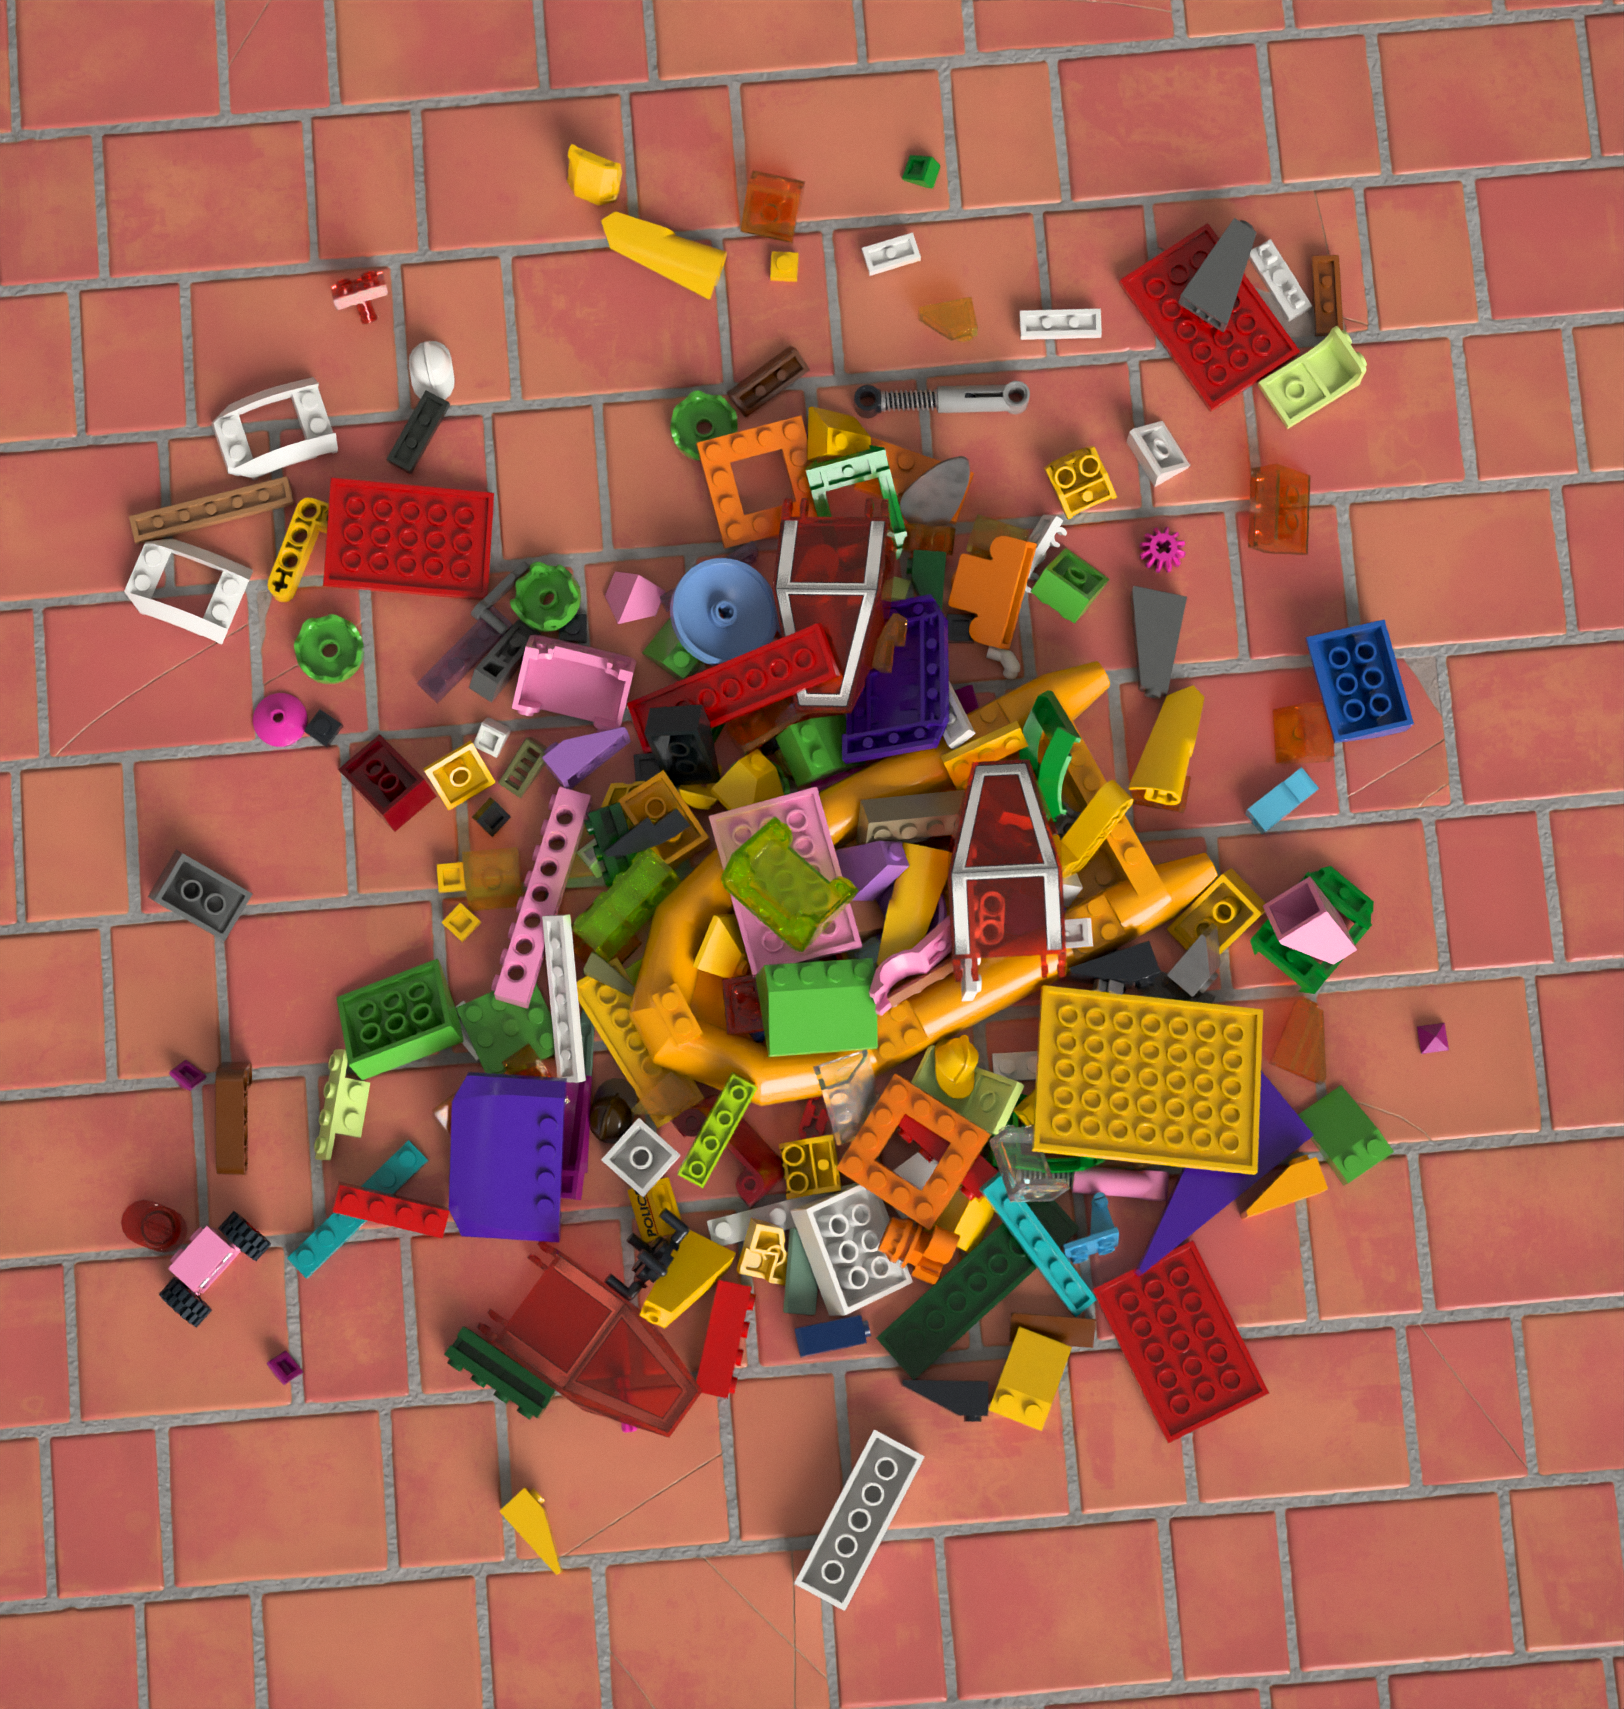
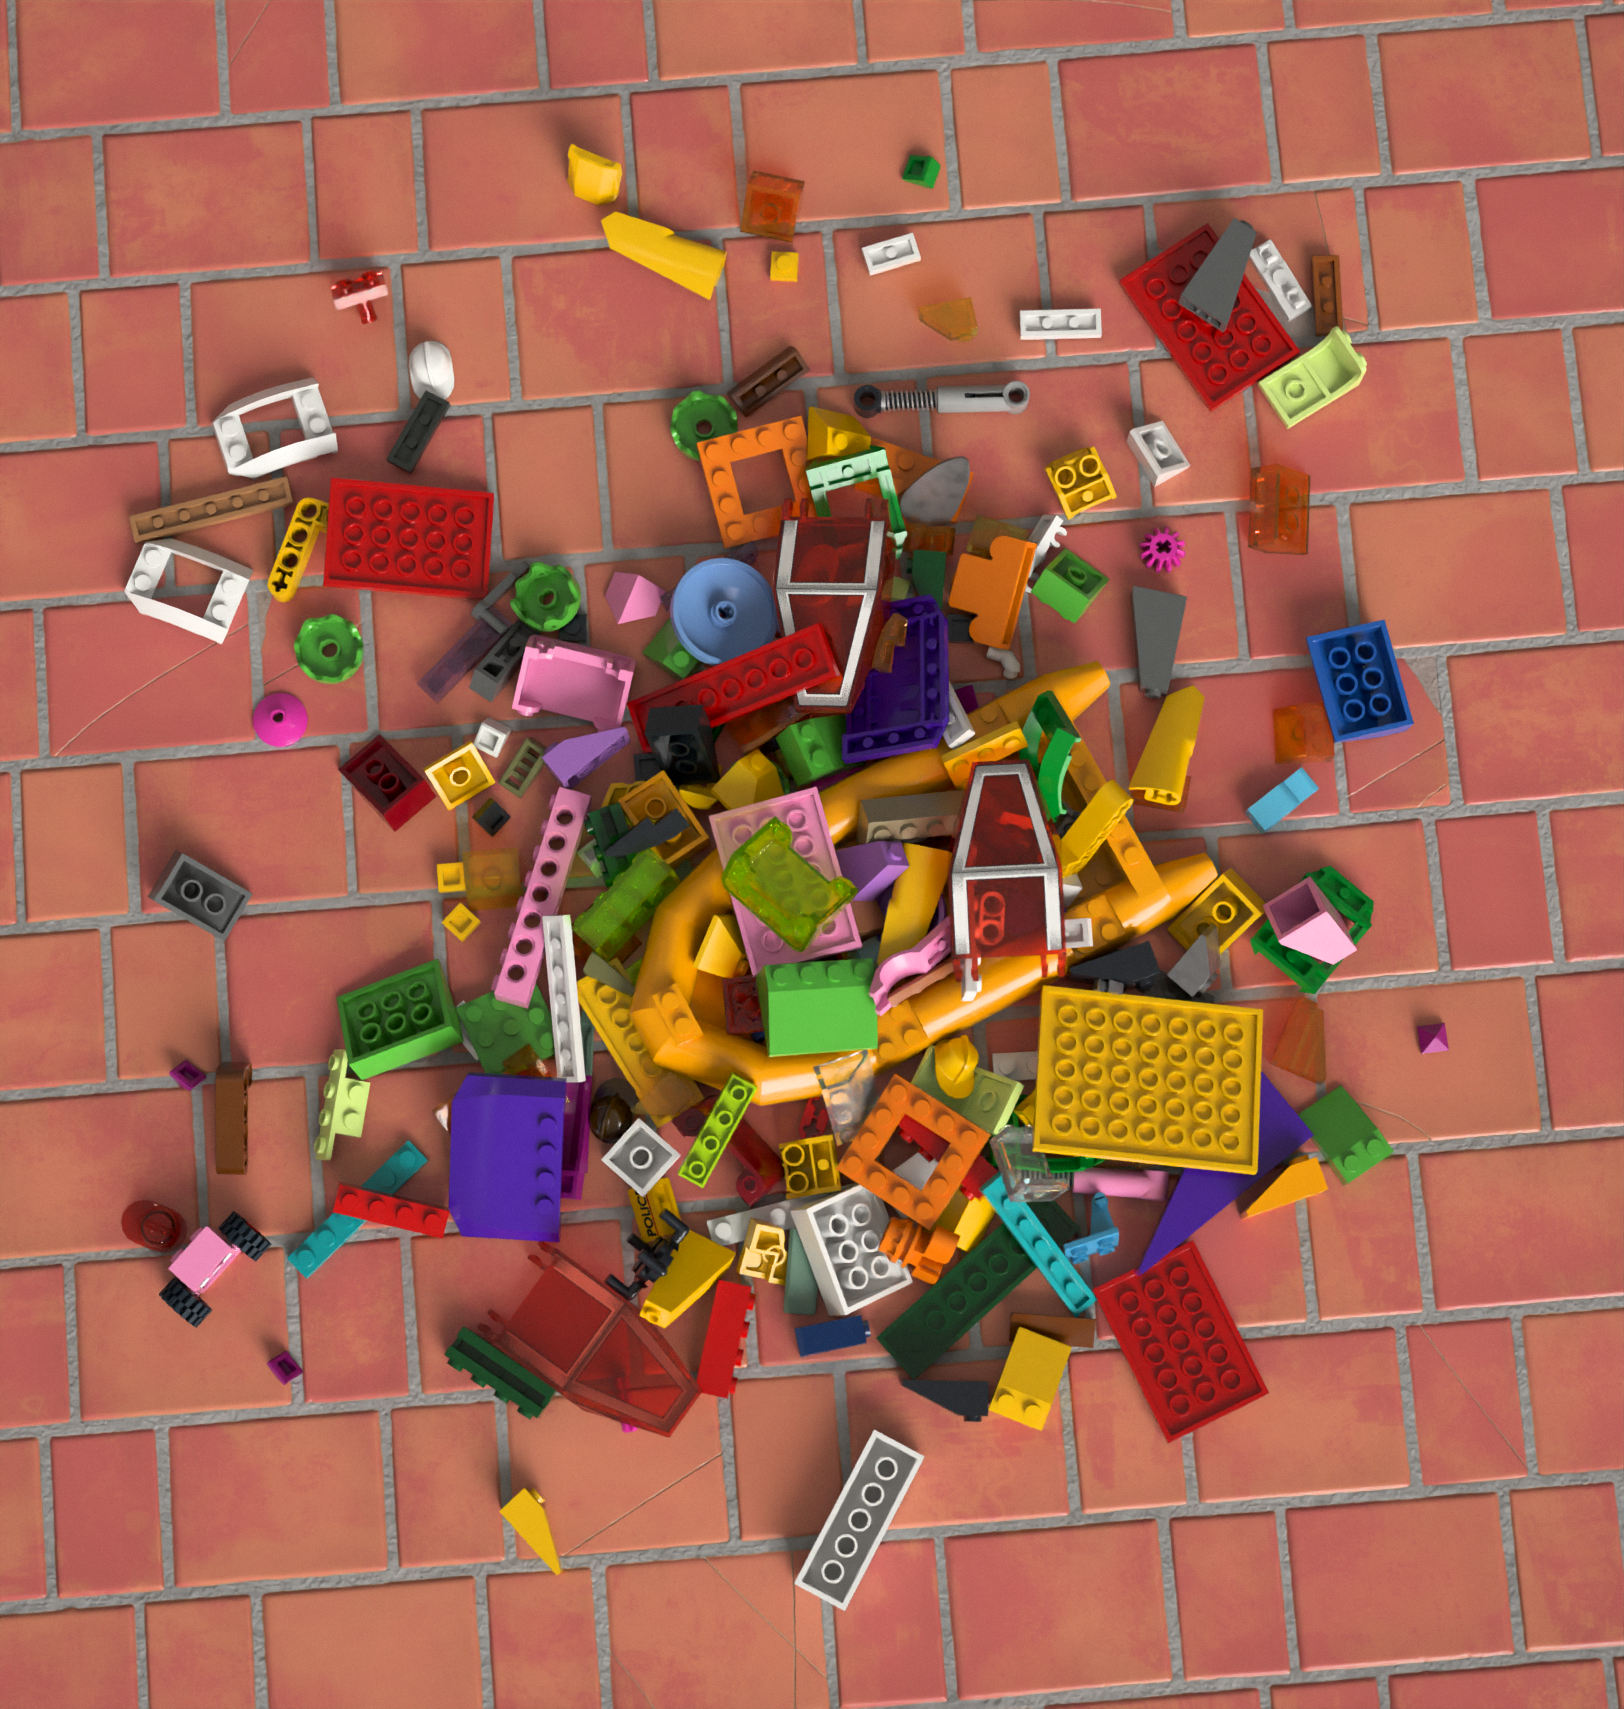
(323, 728): black plate -> none

